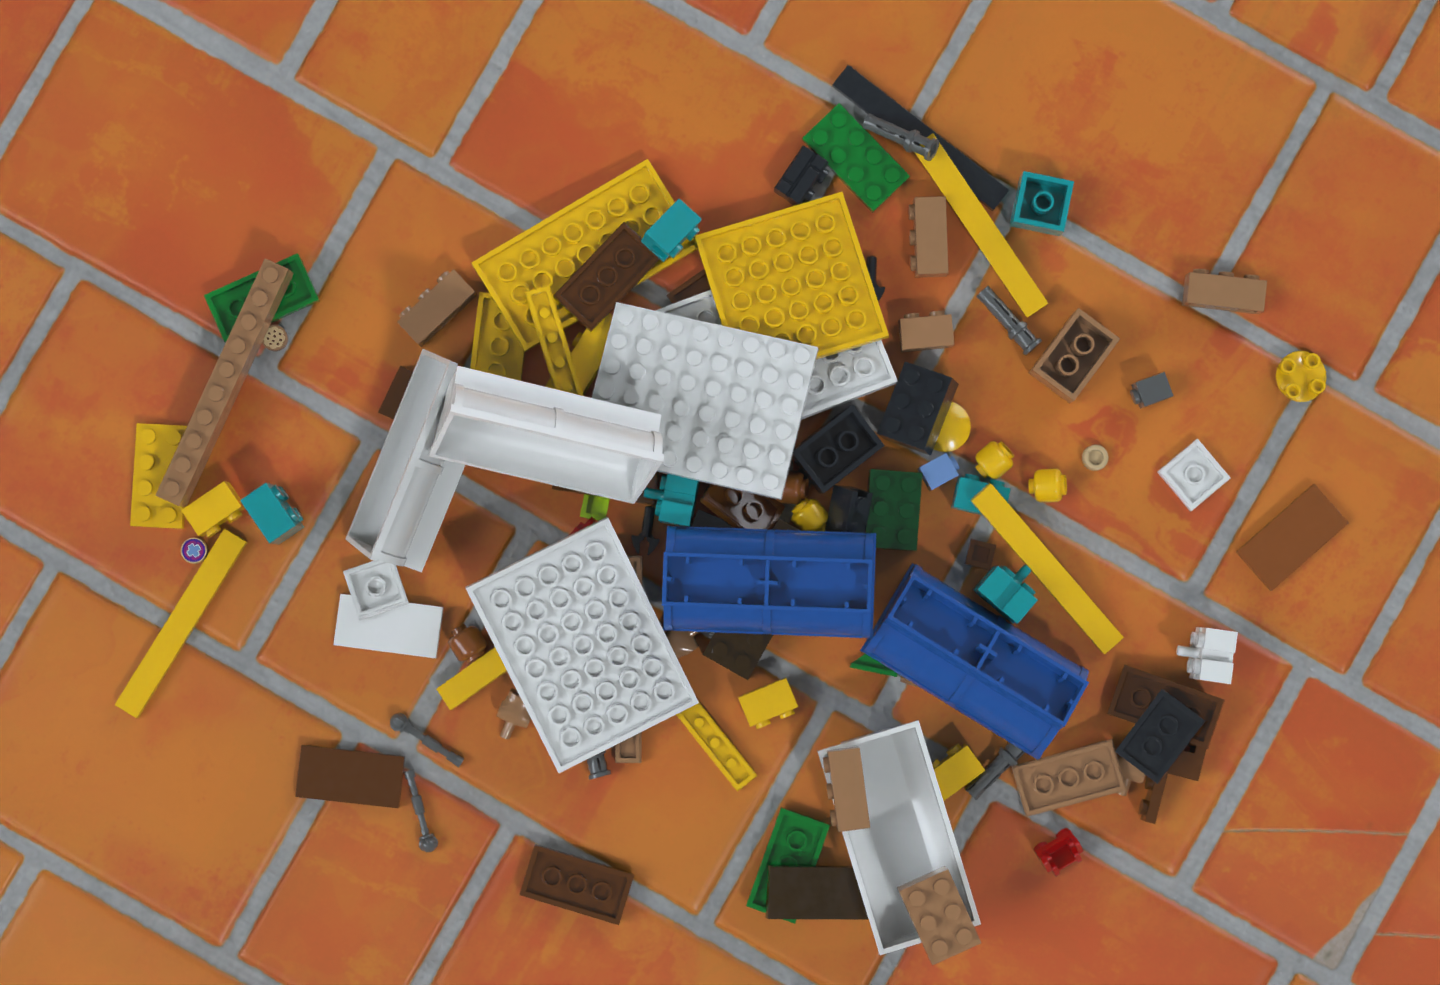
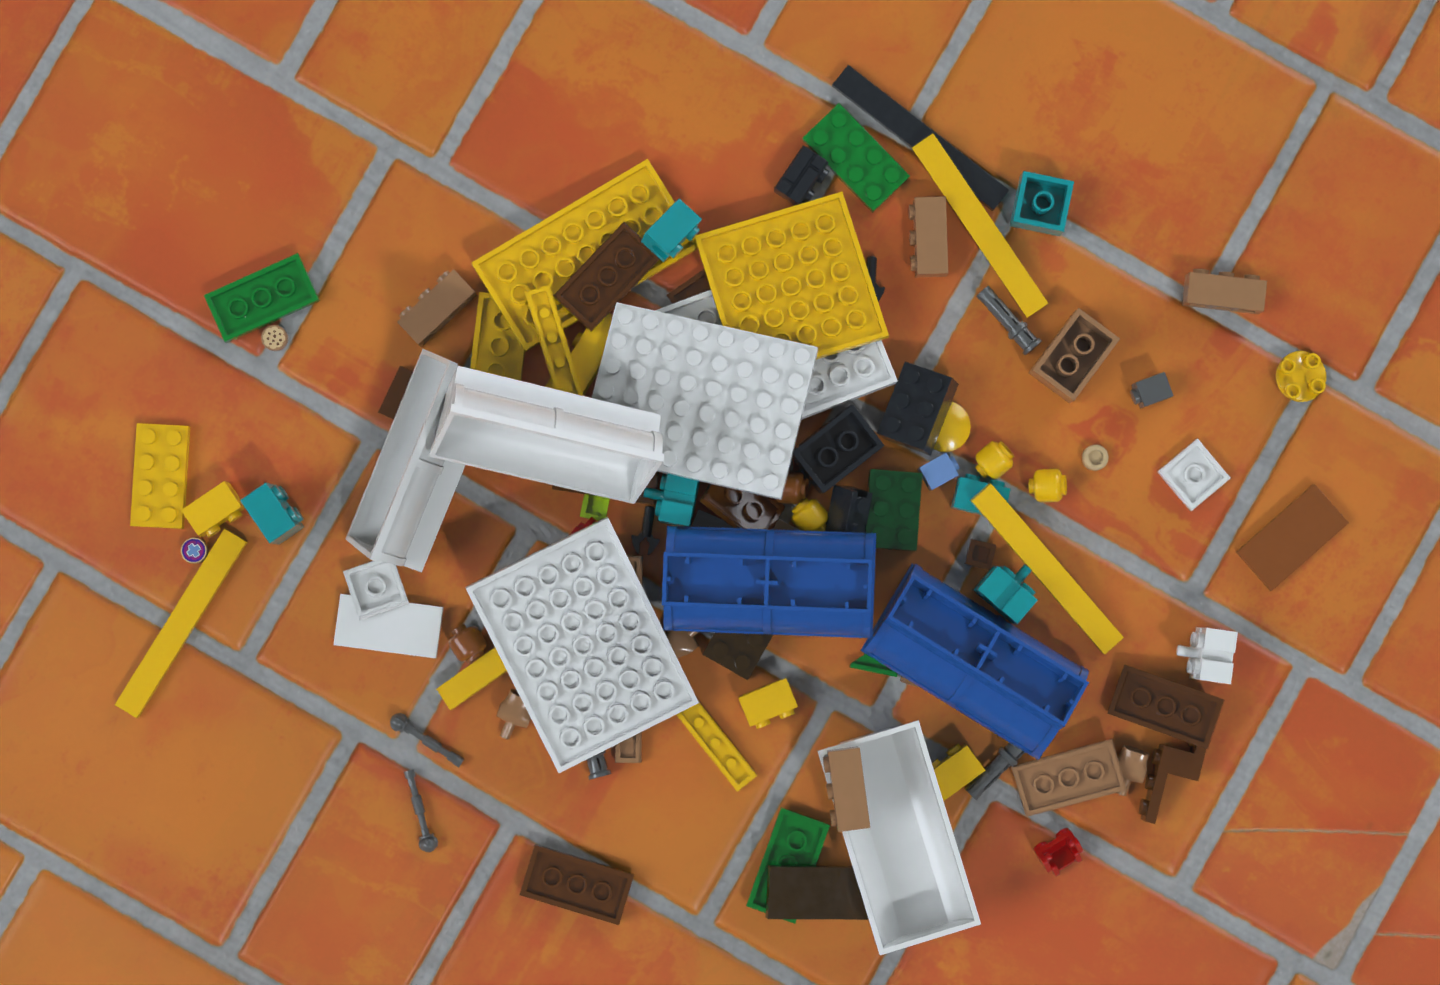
(224, 383): medium nougat brick -> none
(350, 776): reddish brown tile -> none
(910, 143): dark grey pin -> none
(926, 332): medium nougat brick -> none
(939, 915): medium nougat brick -> none
(1160, 736): black plate -> none

